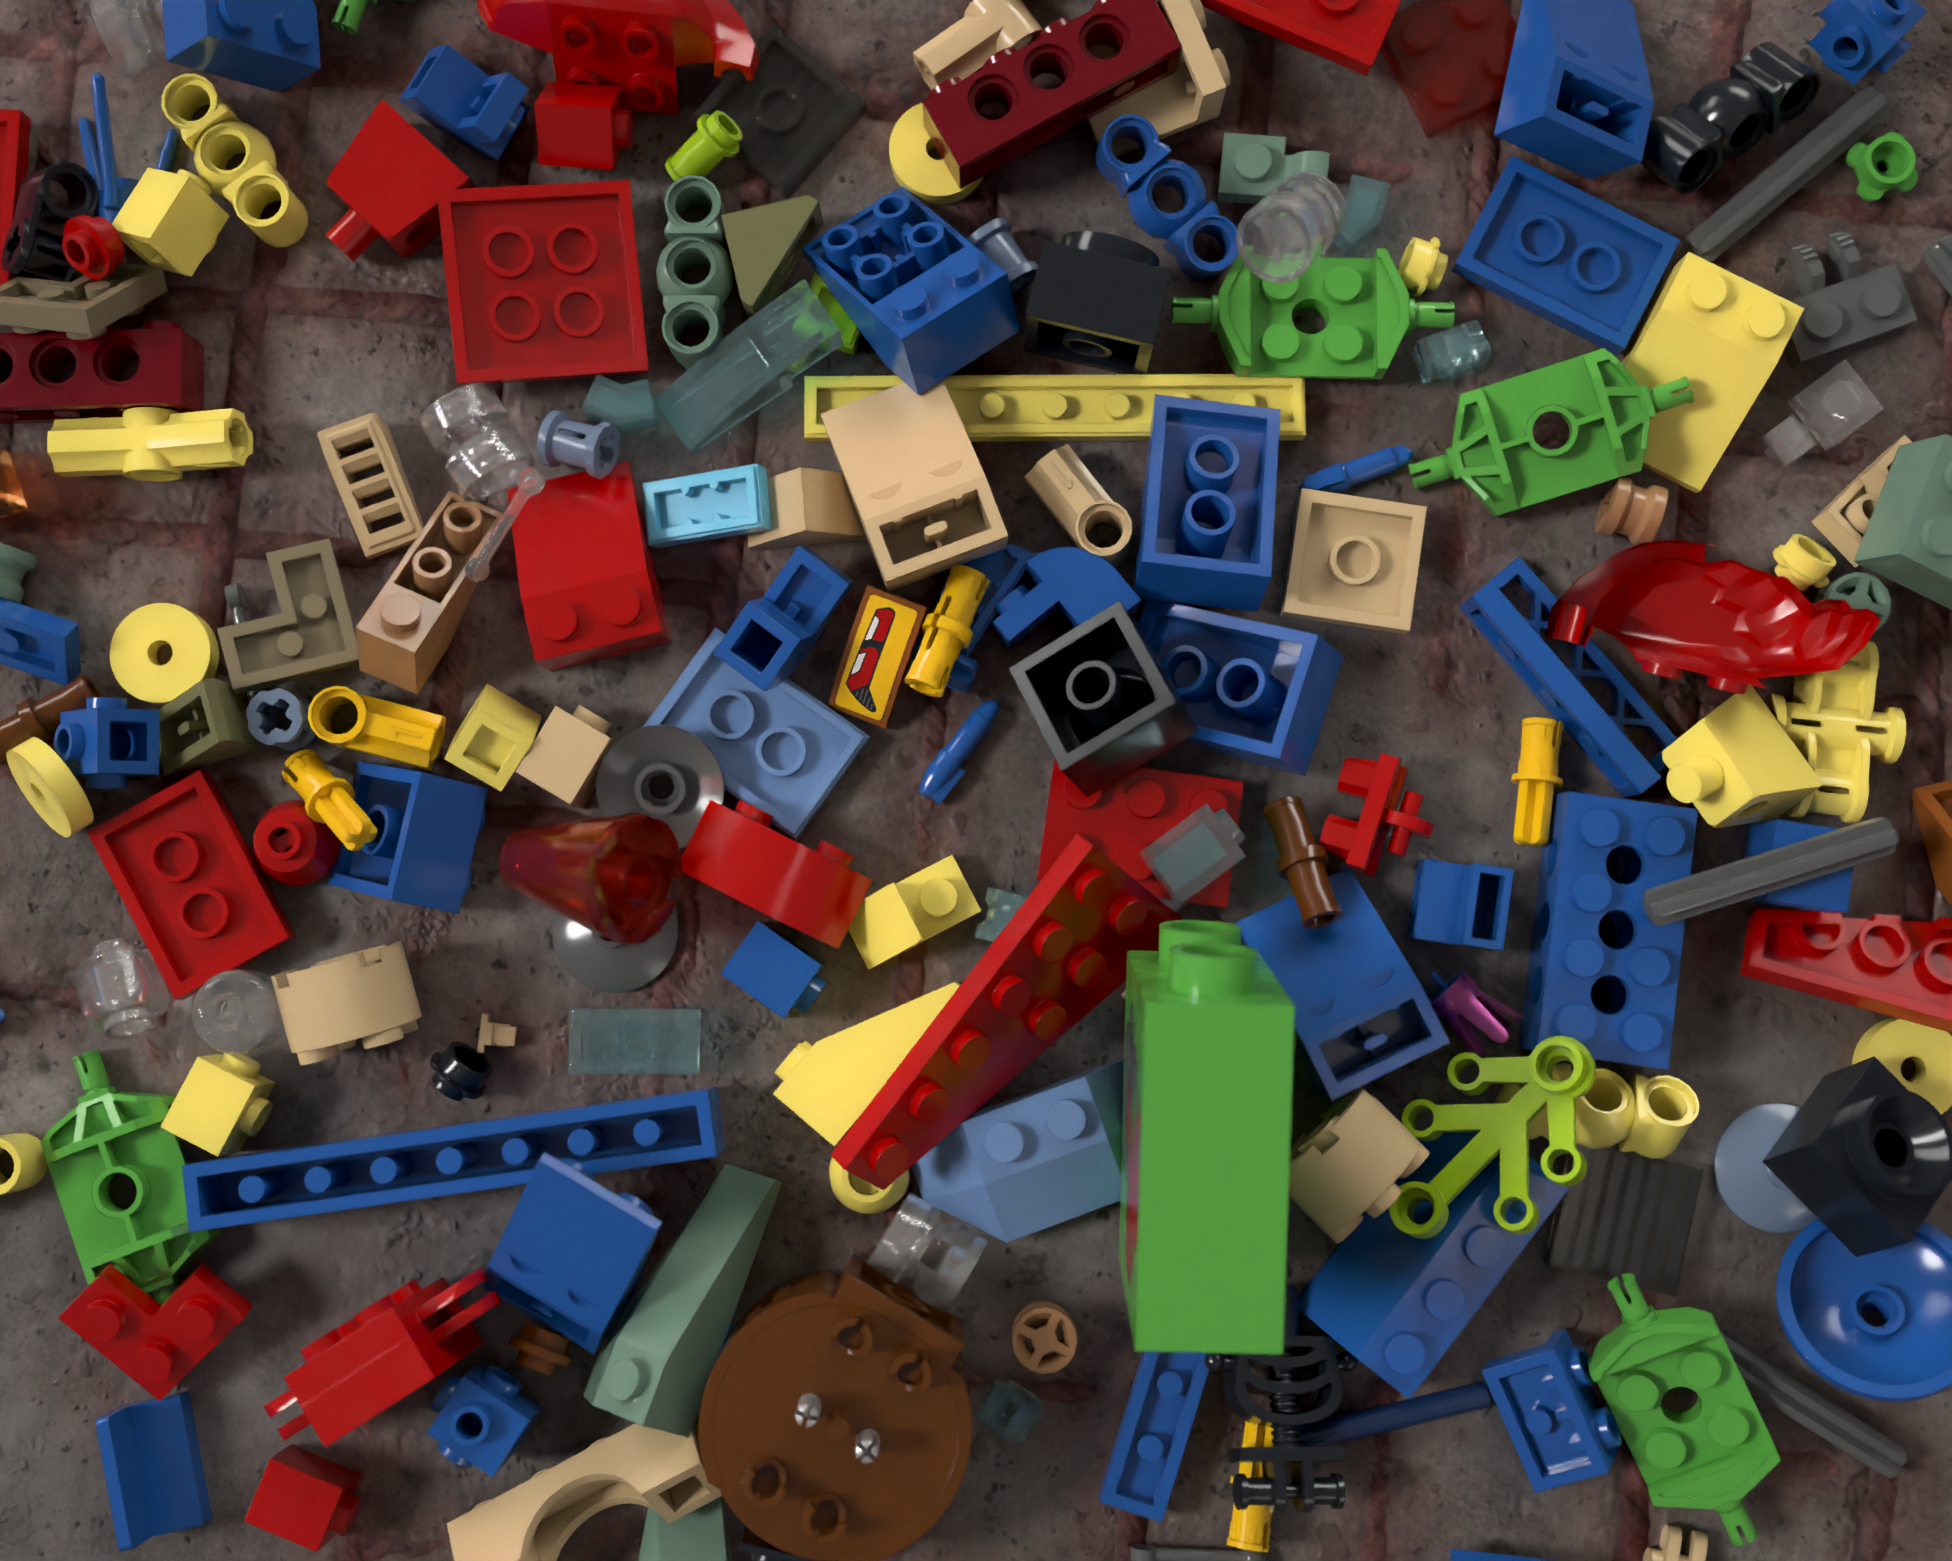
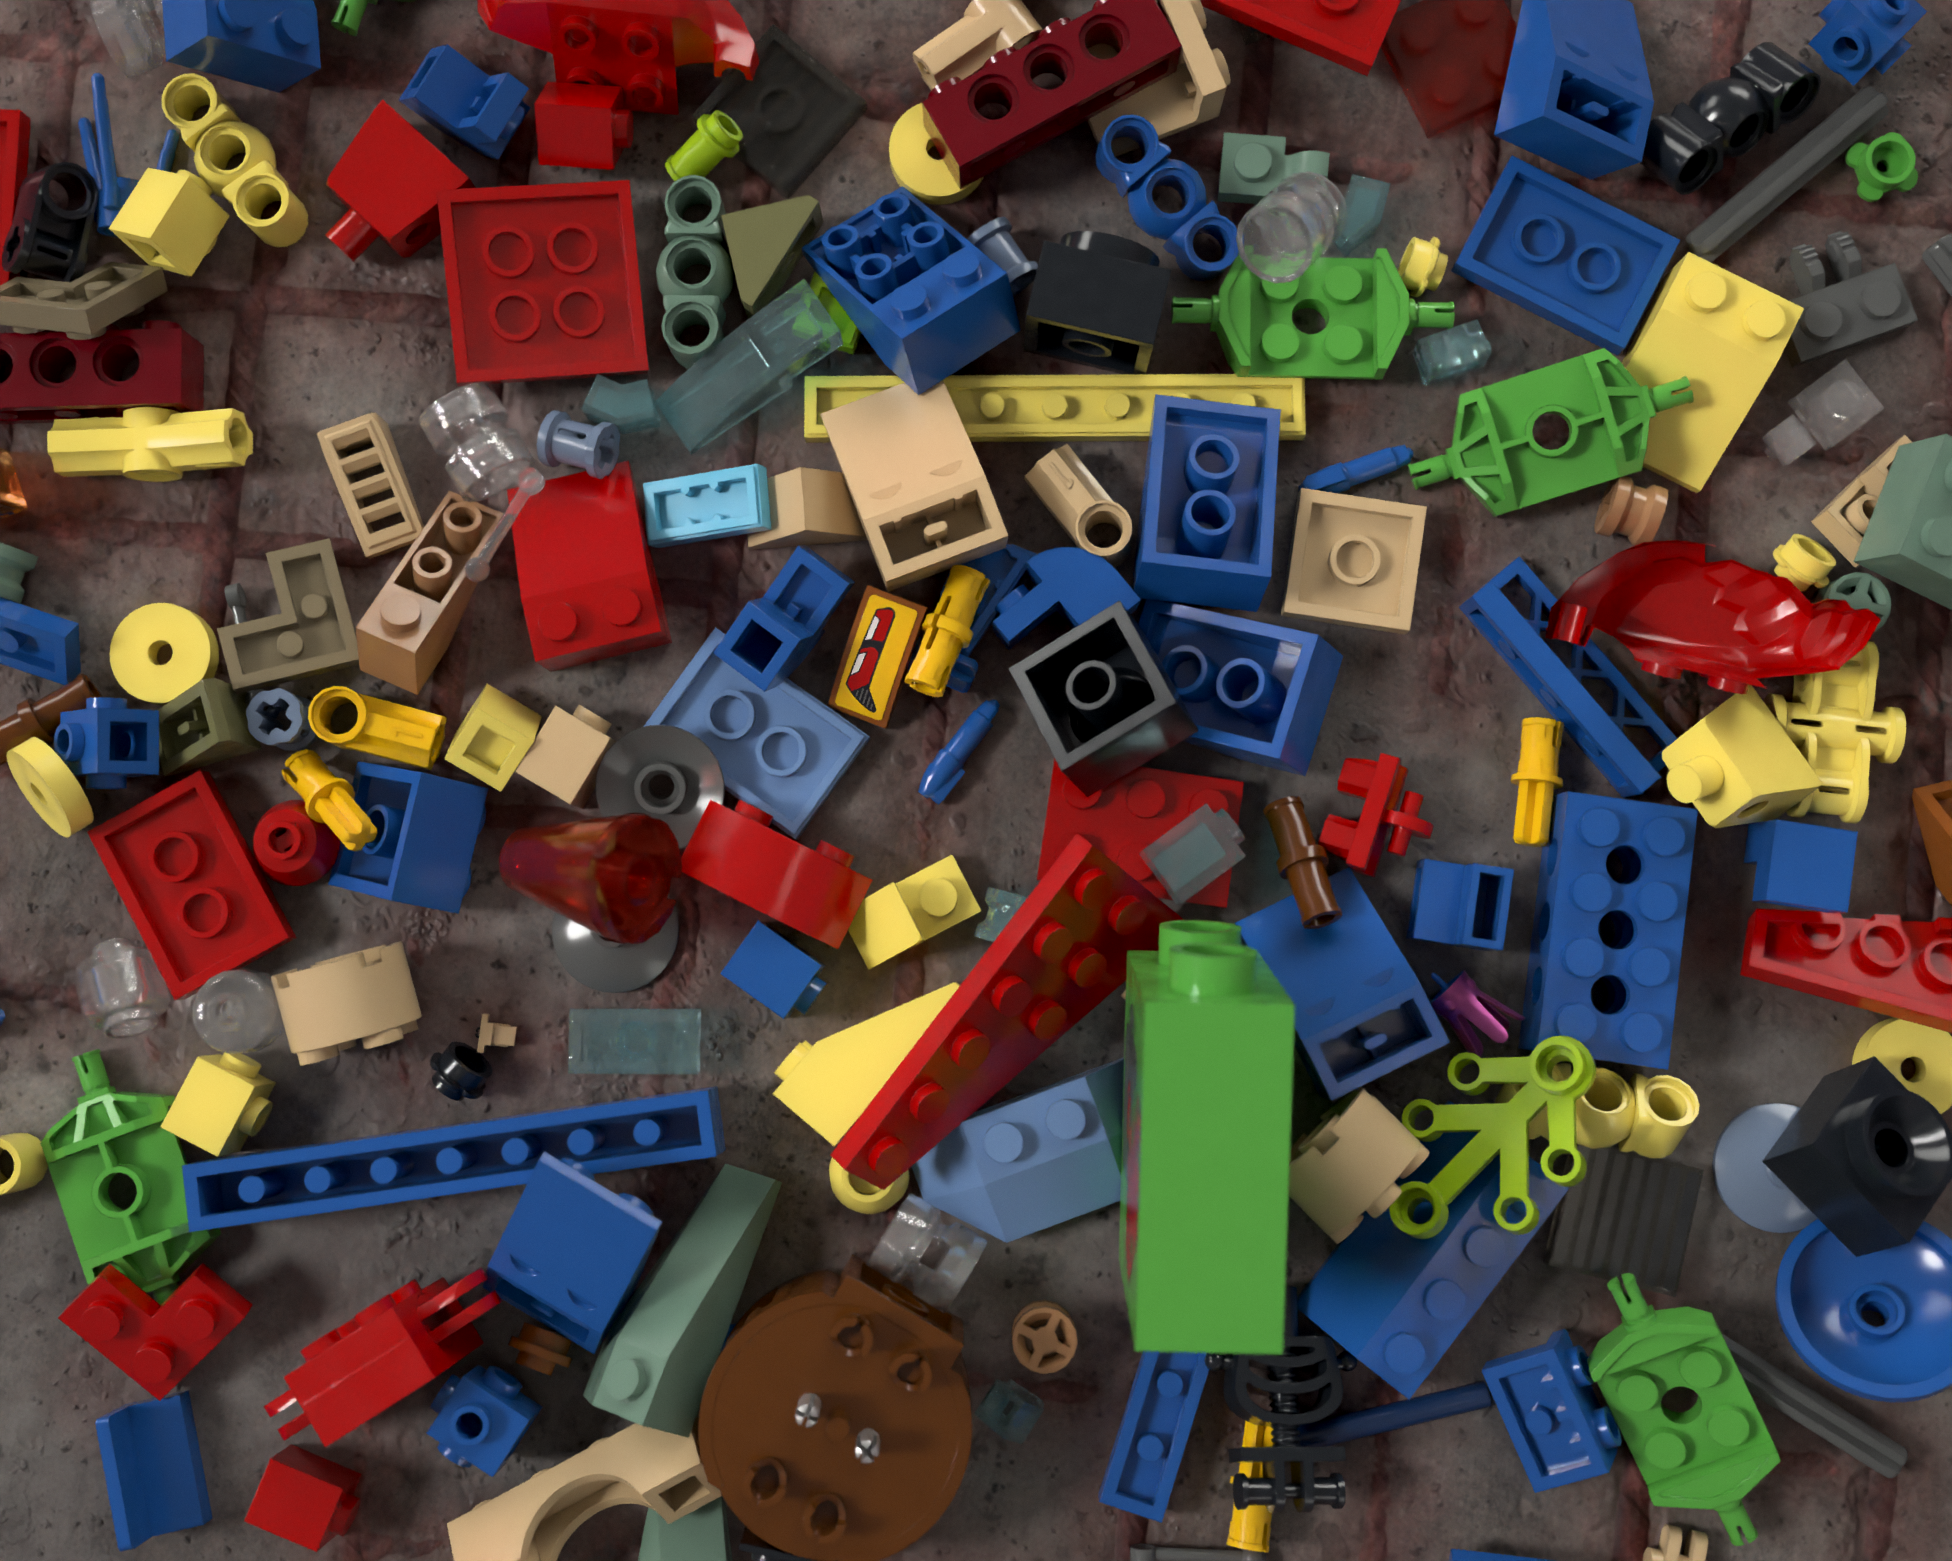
(92, 246): red plate -> none
(1769, 871): dark grey axle -> none

